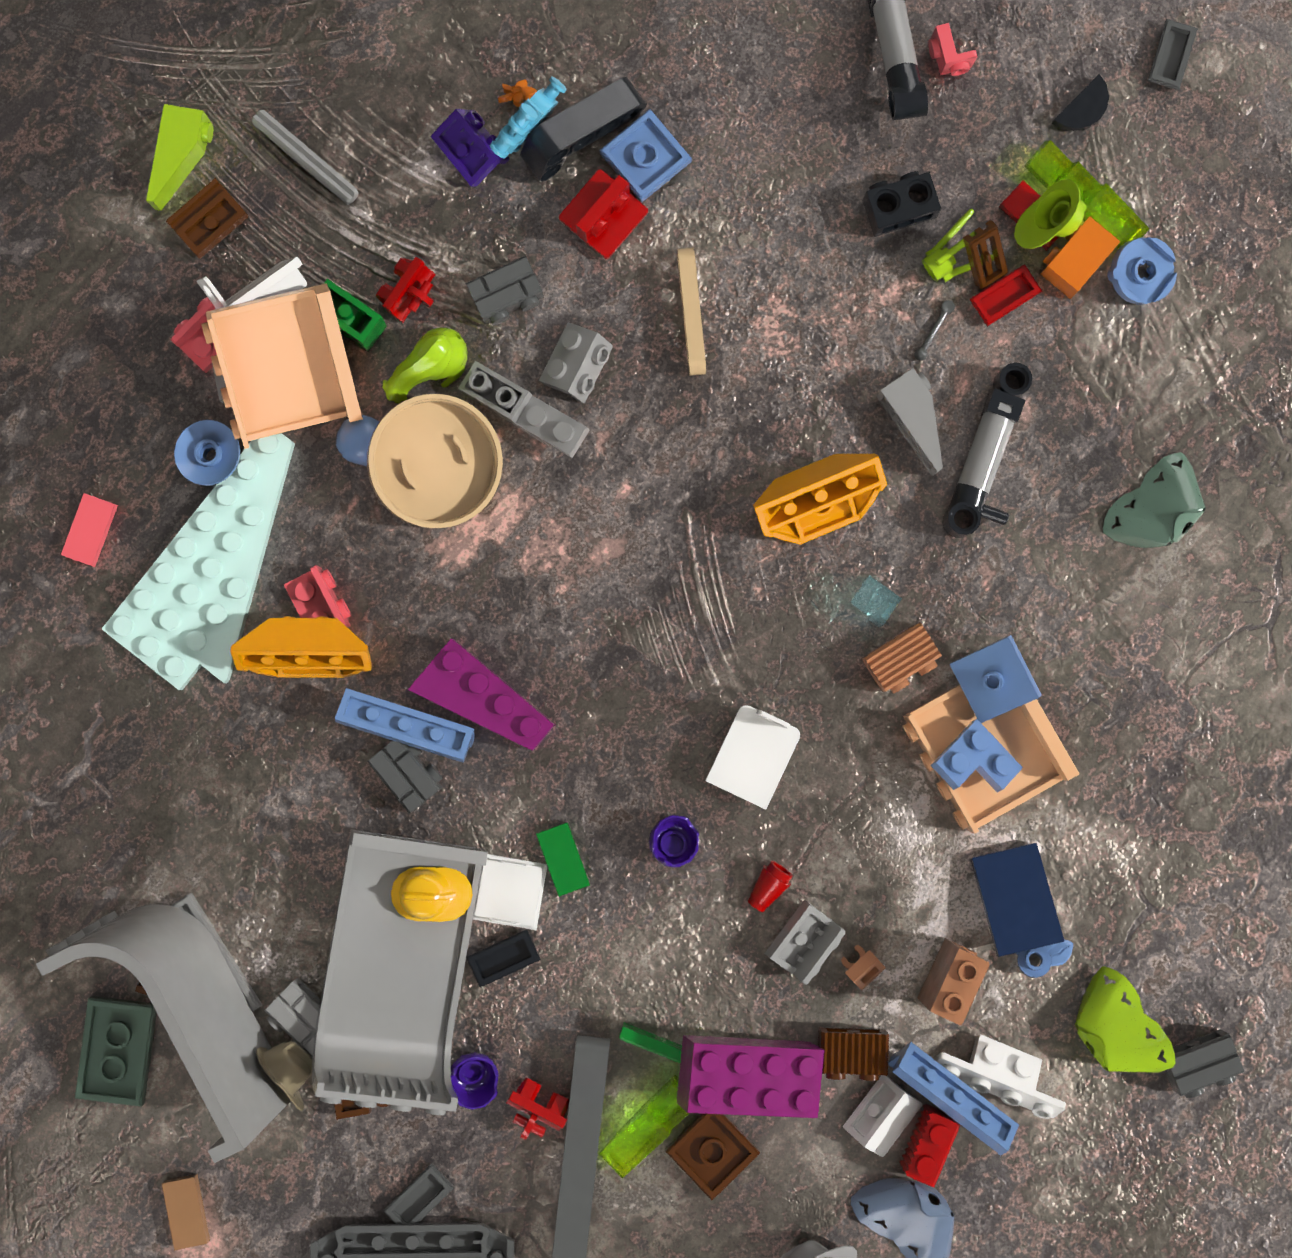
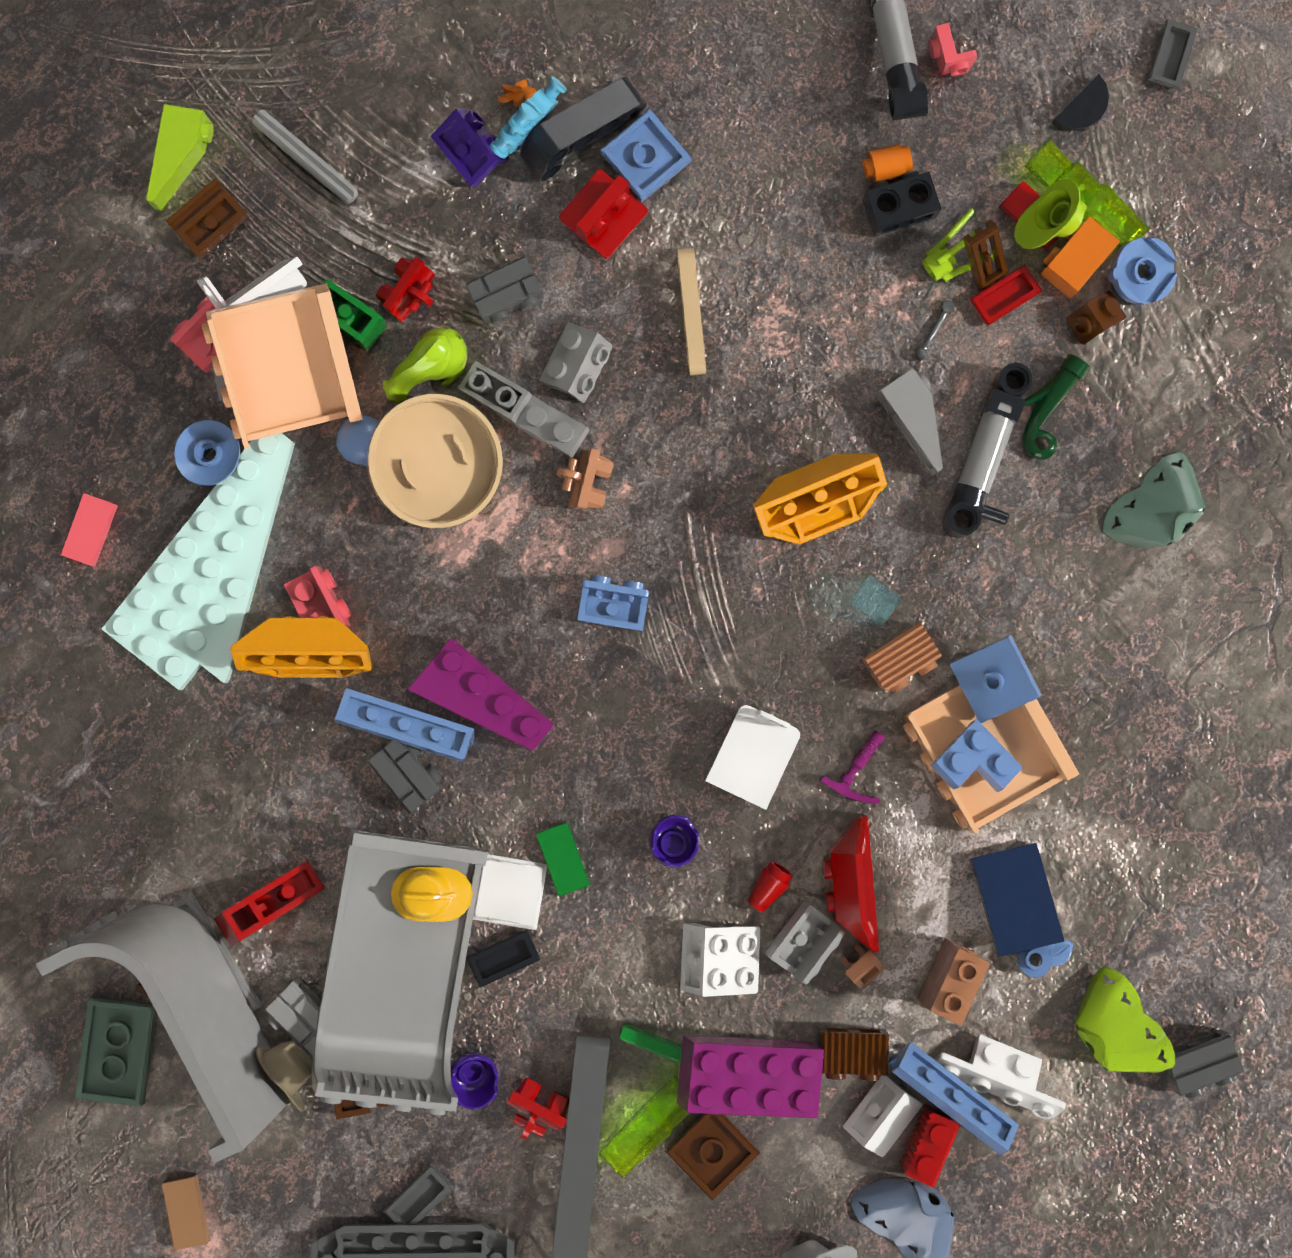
(268, 903): none -> red slope
(580, 478): none -> nougat hips
(613, 604): none -> medium blue bracket
(720, 960): none -> white bracket
(852, 882): none -> red wedge
(857, 764): none -> magenta piece
(887, 163): none -> orange brick
(1049, 397): none -> dark green plant
(1096, 317): none -> reddish brown bracket

